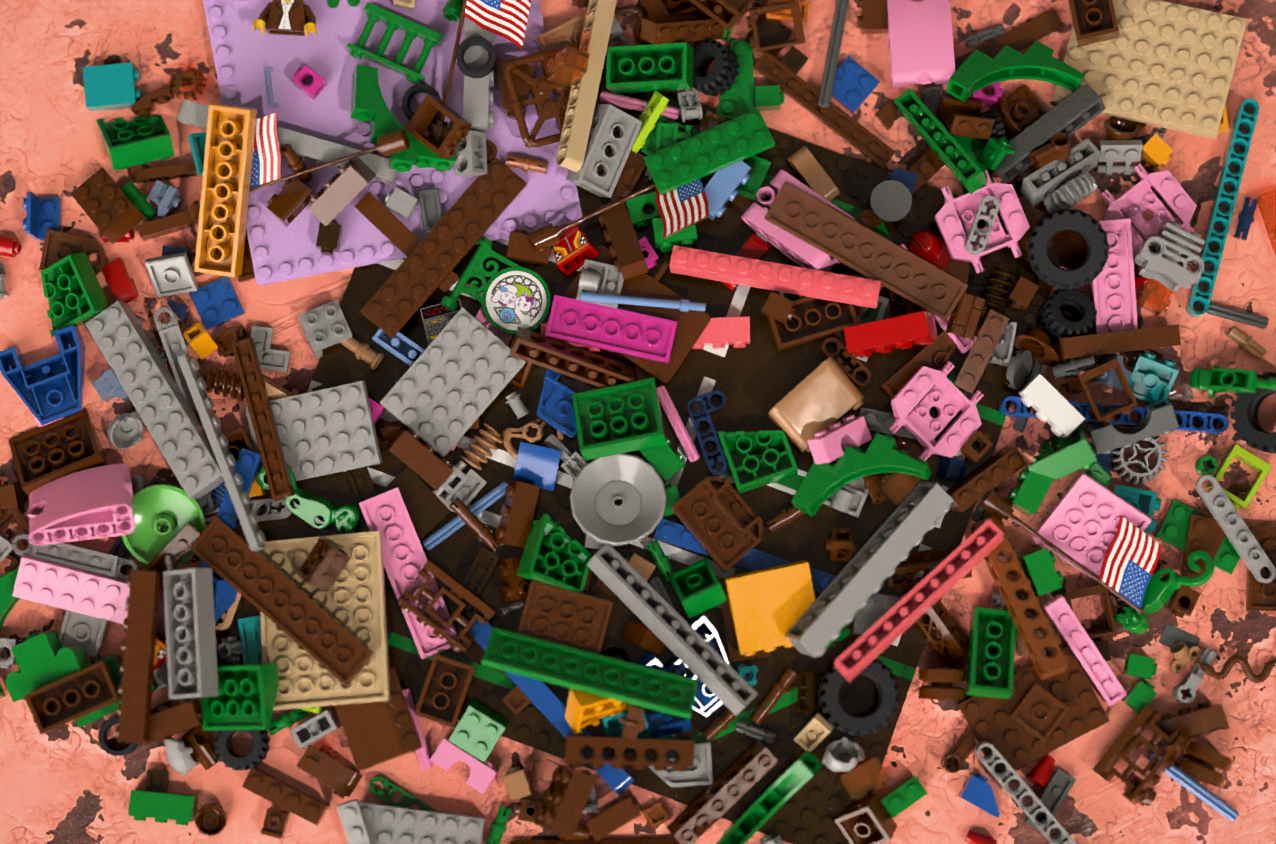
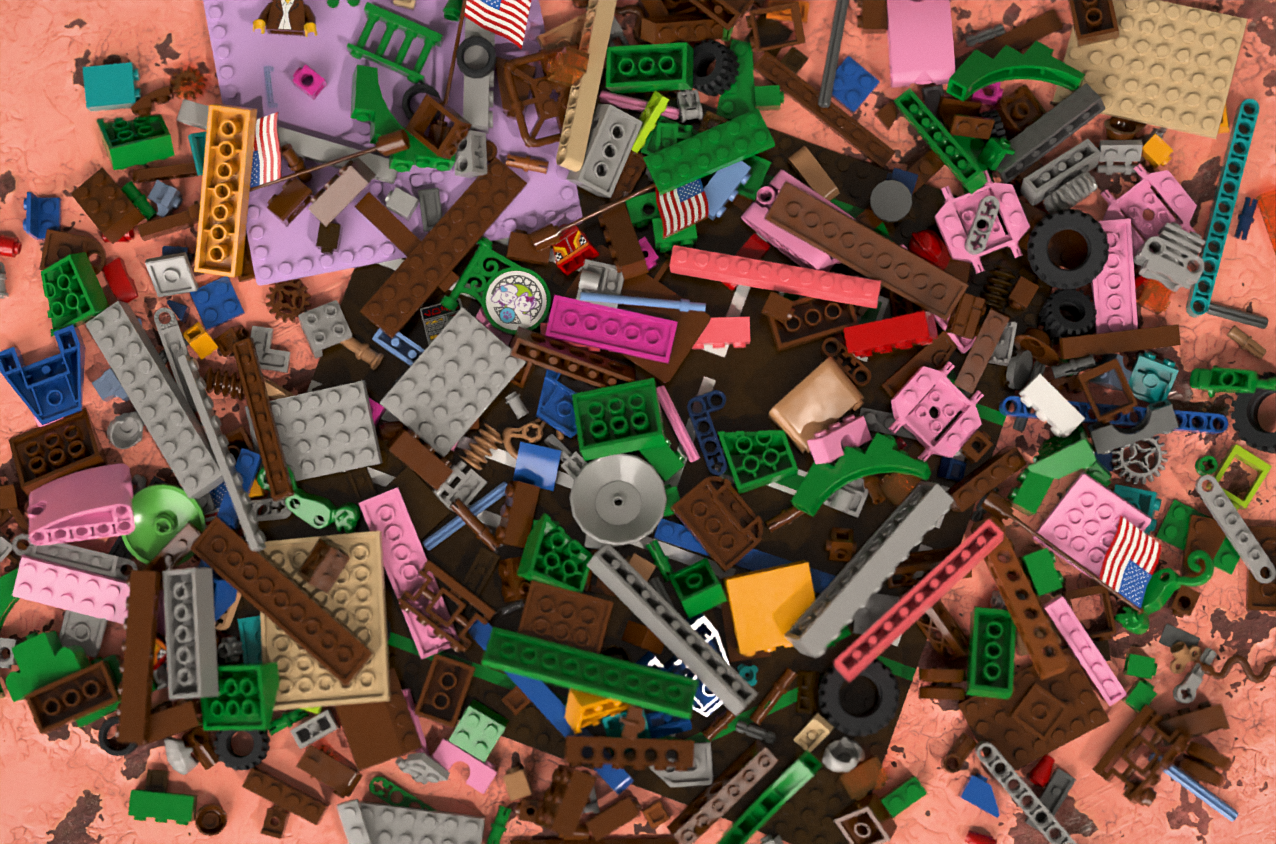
(295, 296): none -> reddish brown gear
(422, 768): none -> light grey plate
(1057, 149): reddish brown piece -> none

